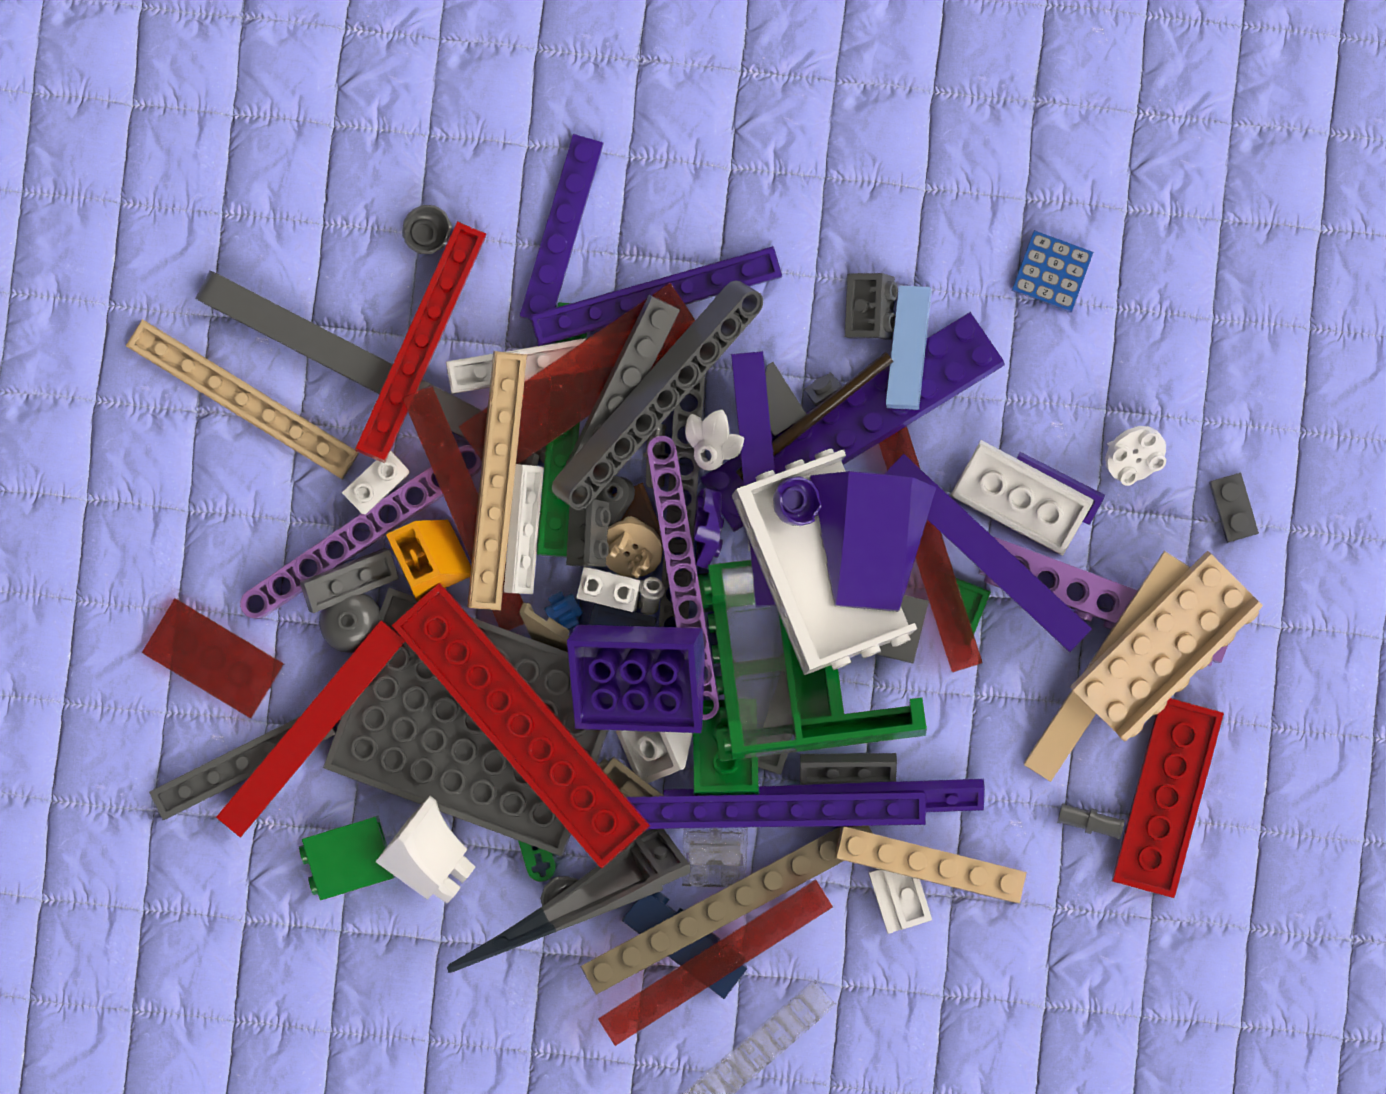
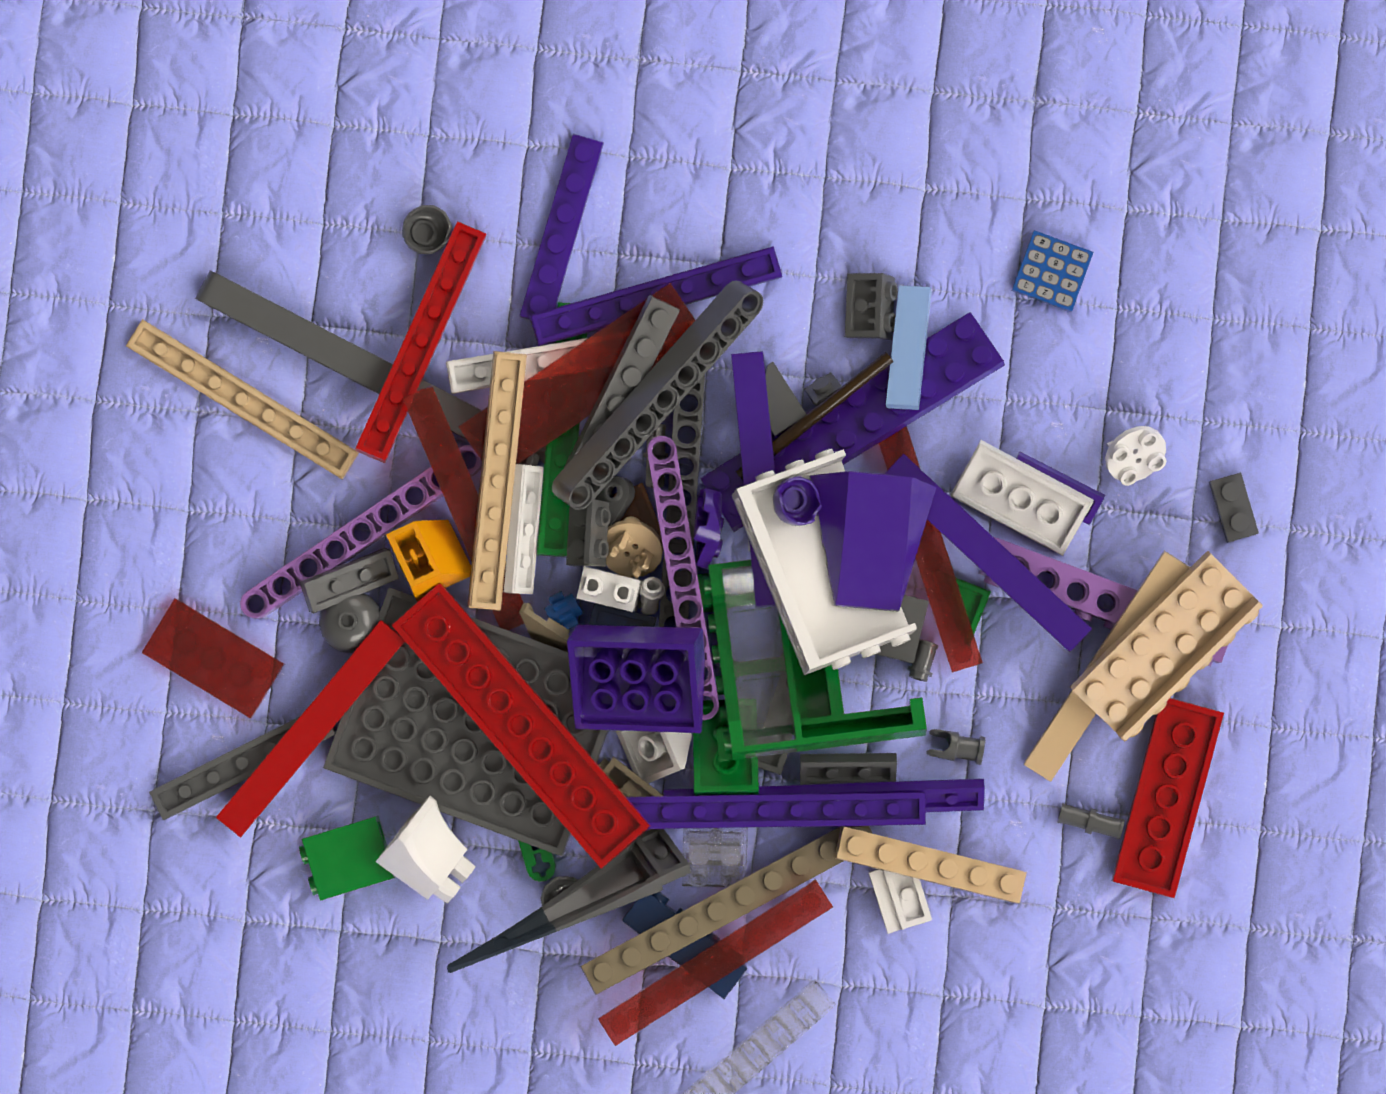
(376, 483): white bracket -> none
(714, 436): white plate -> none
(923, 661): none -> dark grey pin
(959, 747): none -> dark grey piece

